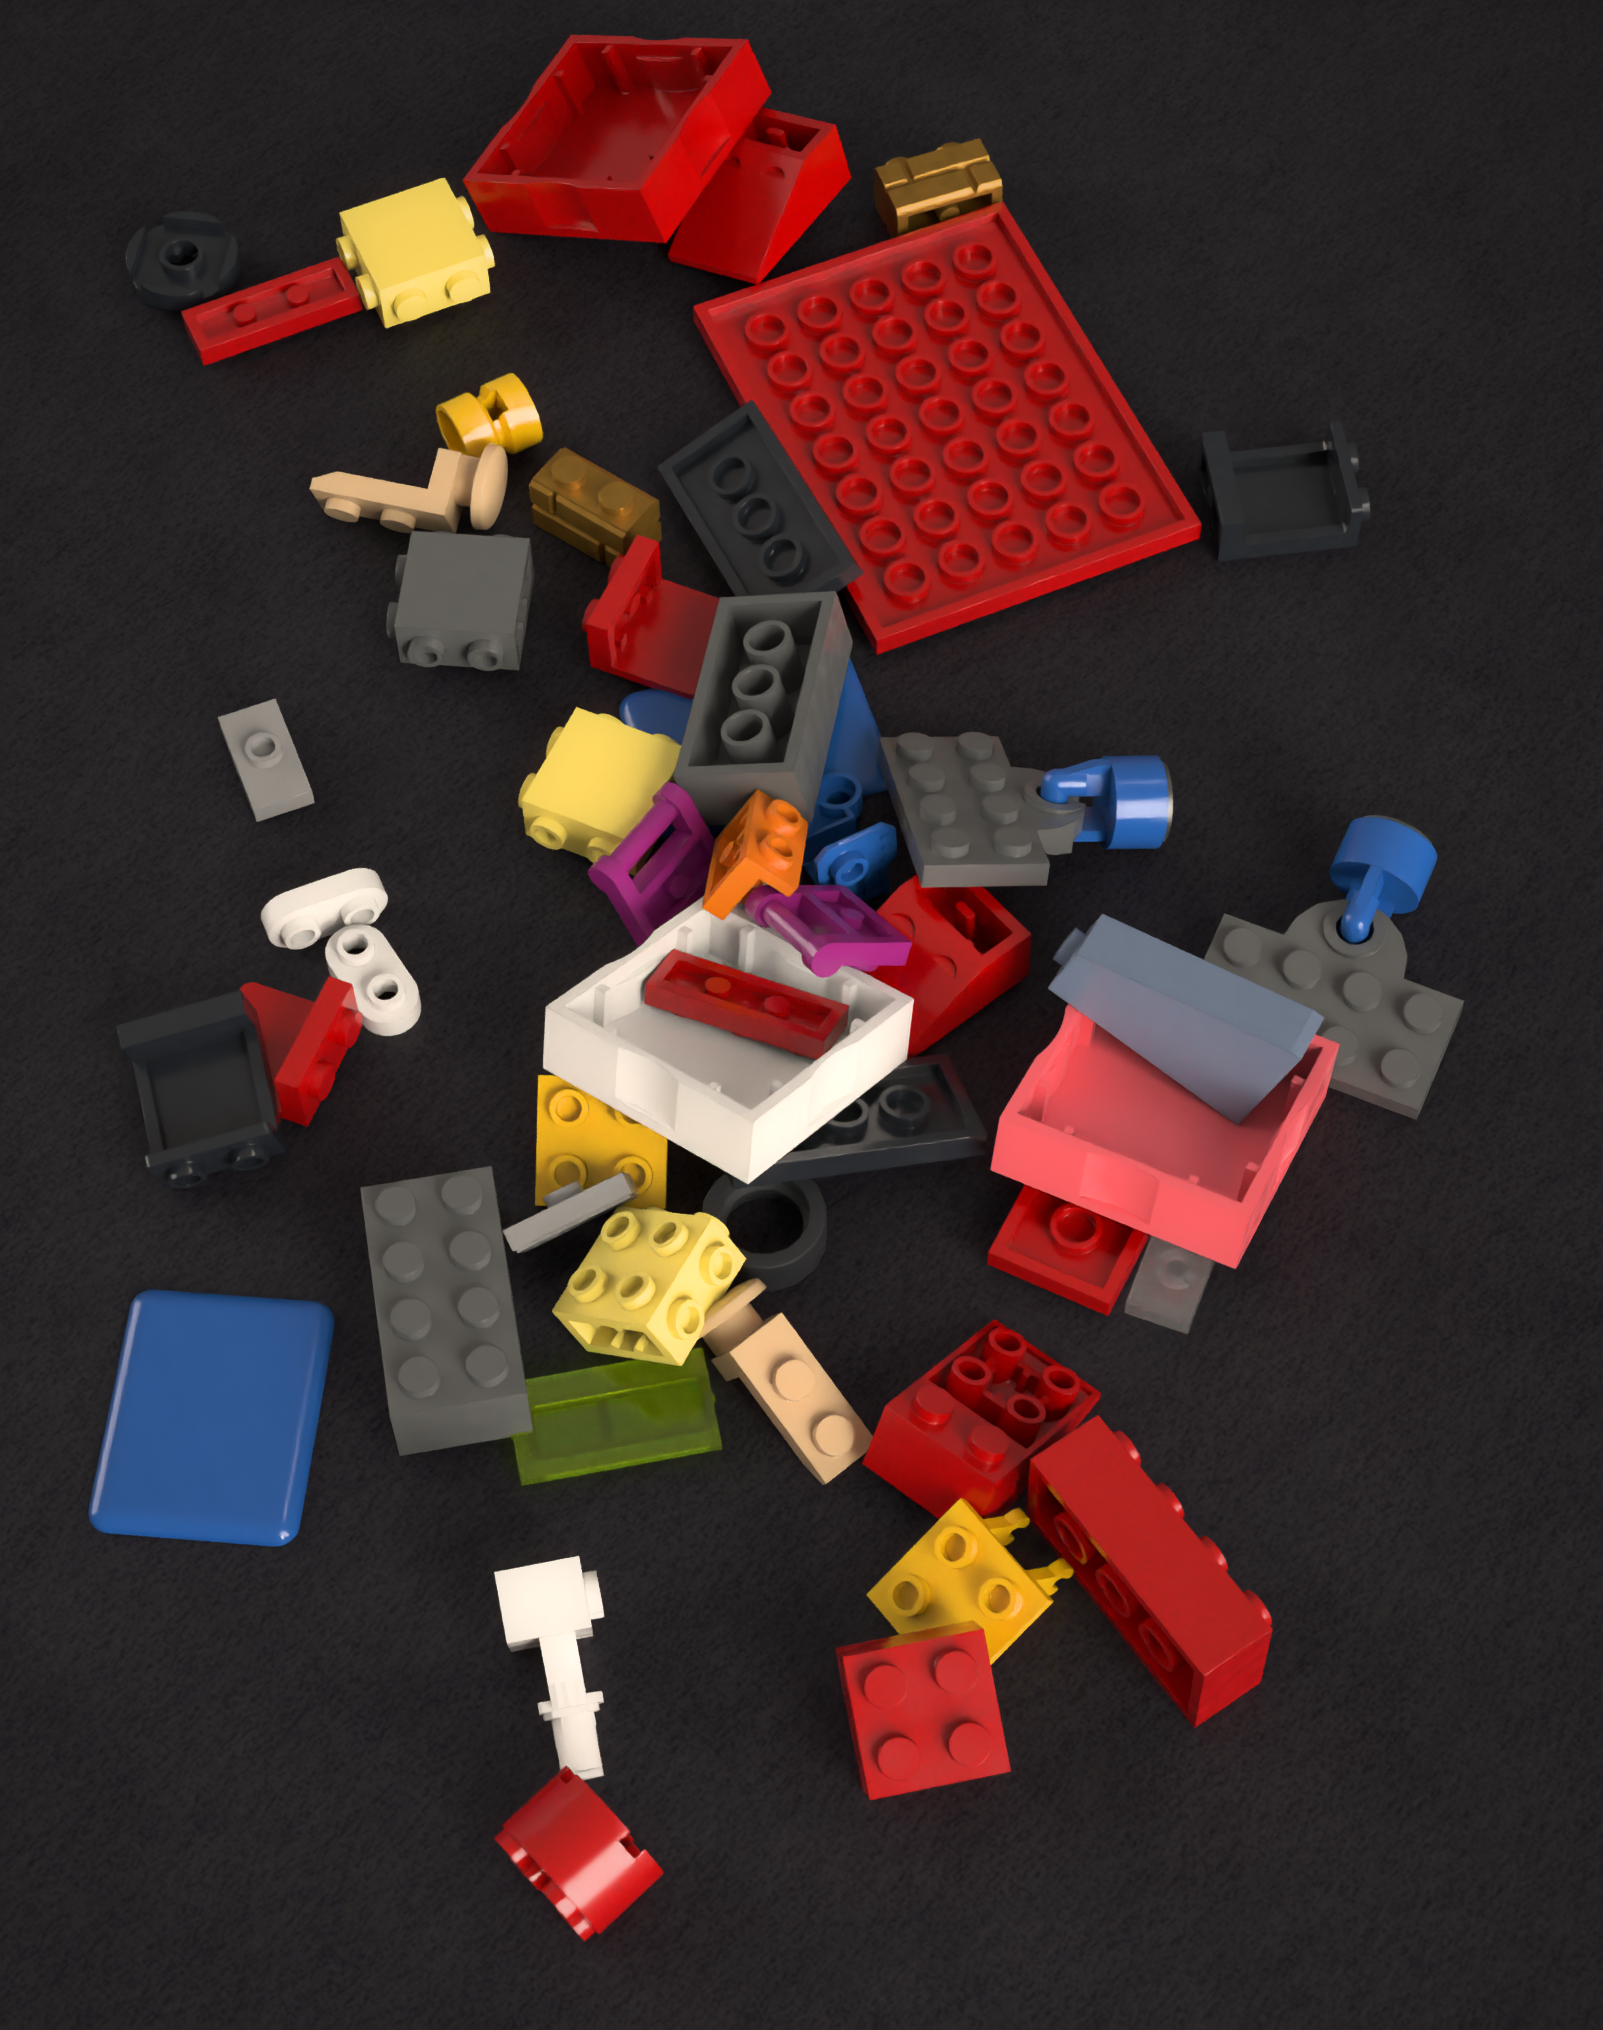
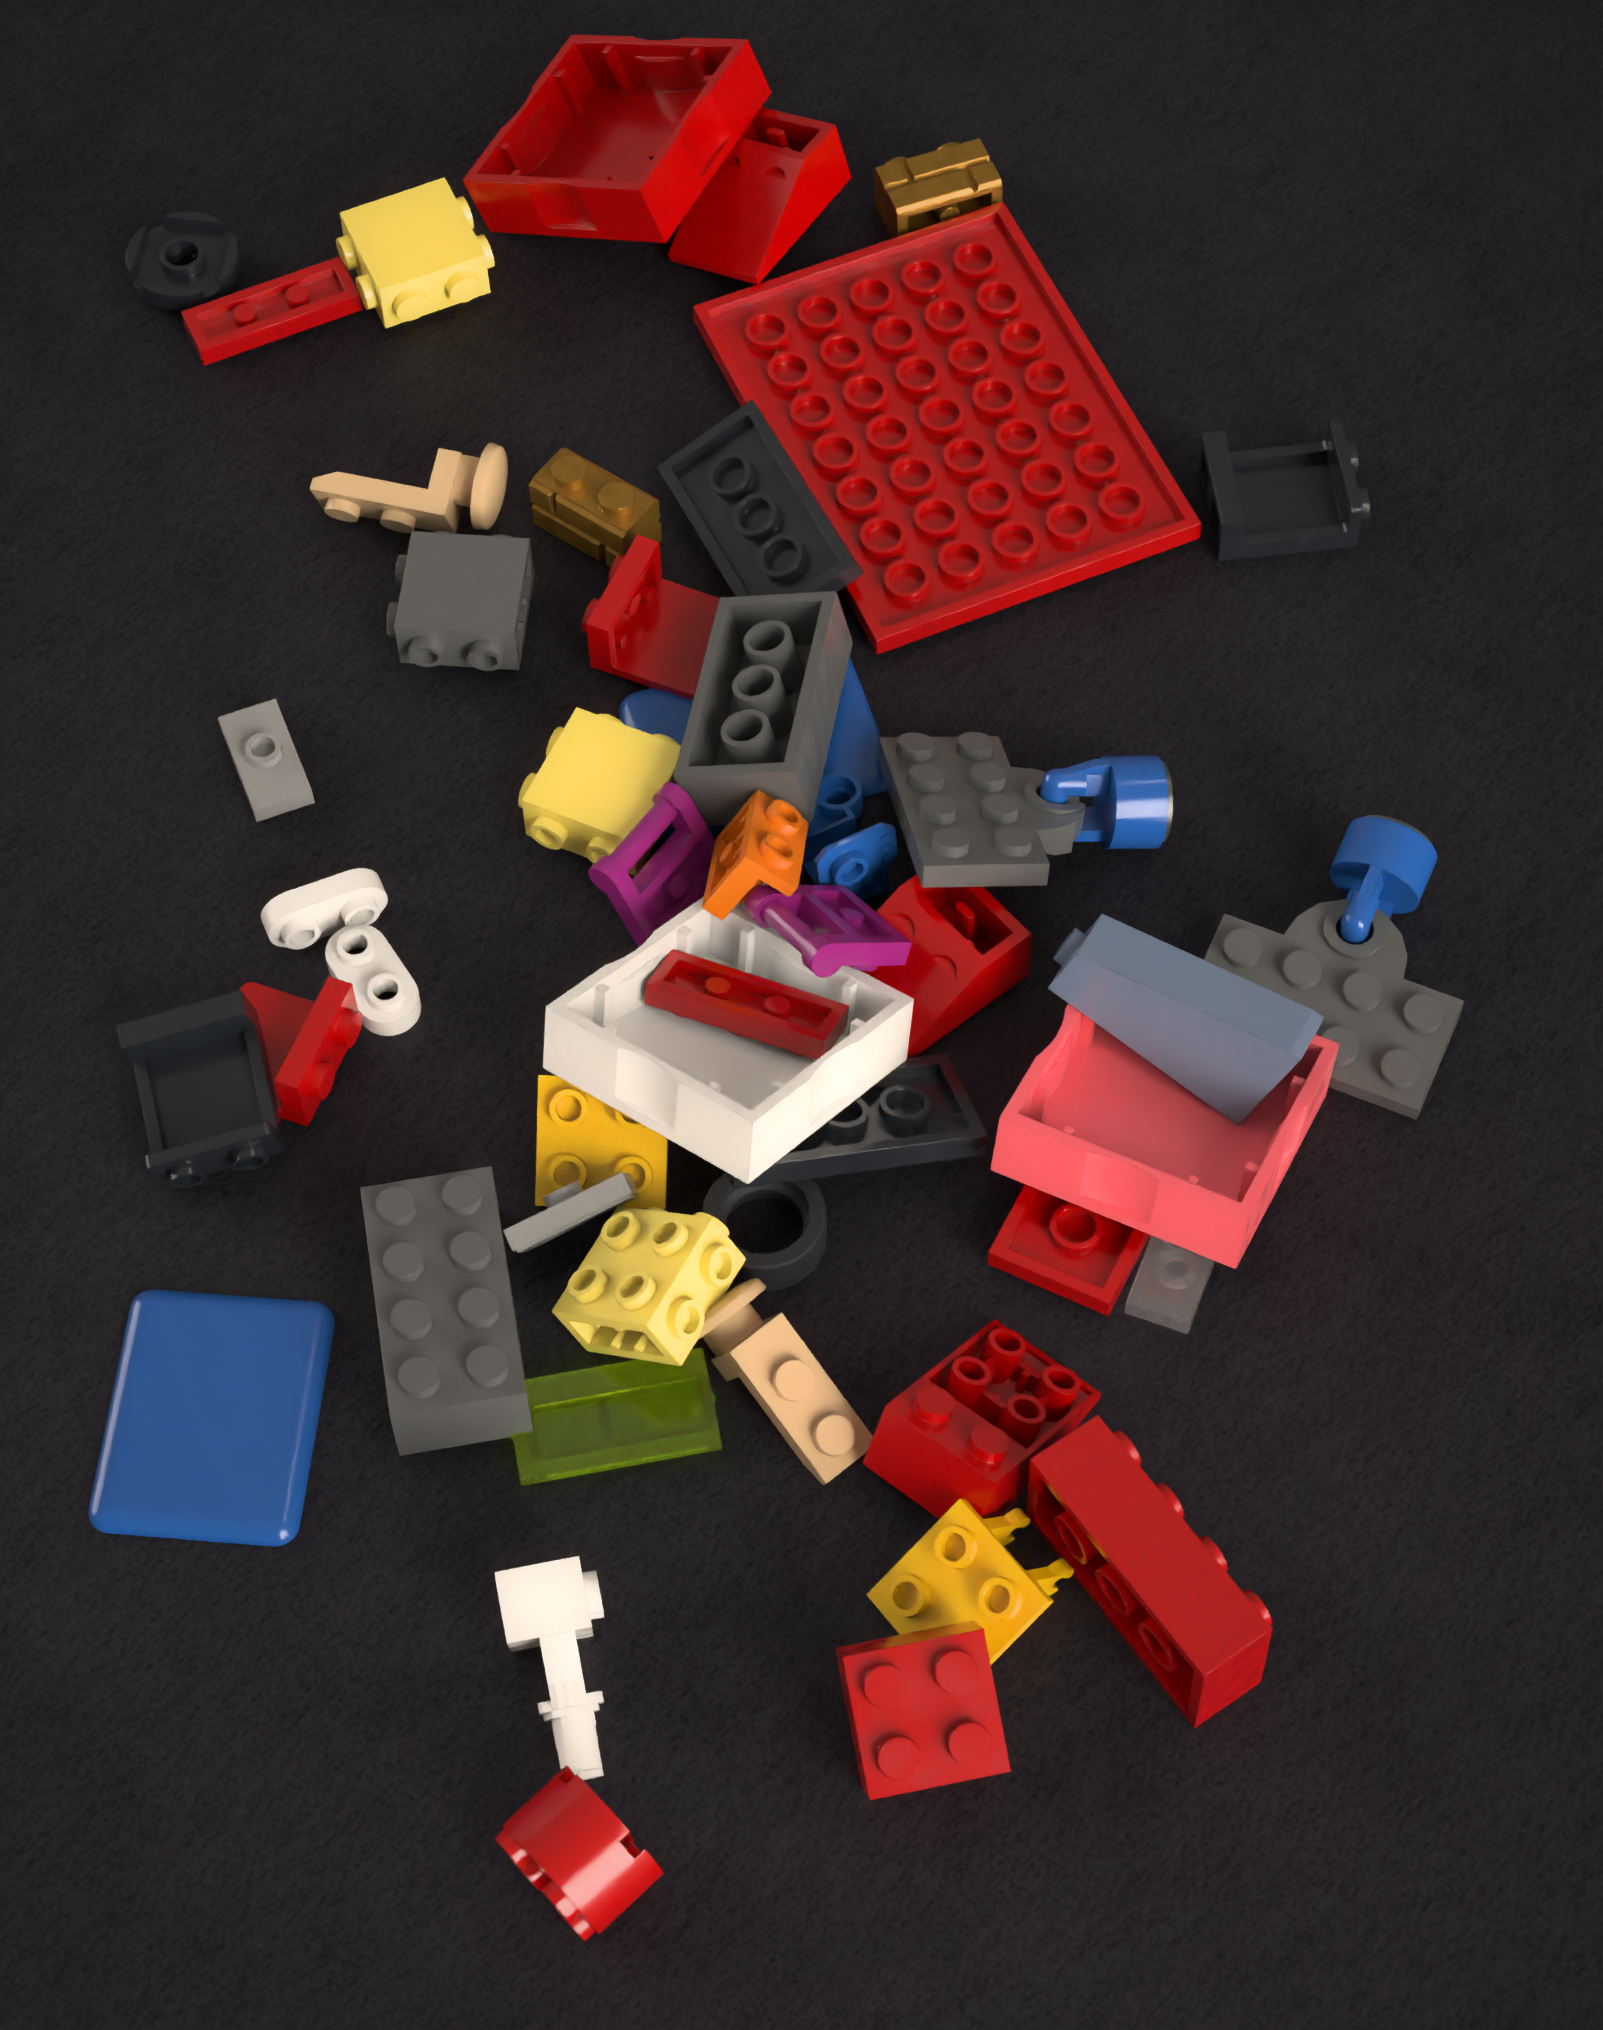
(498, 415): yellow wheel -> none

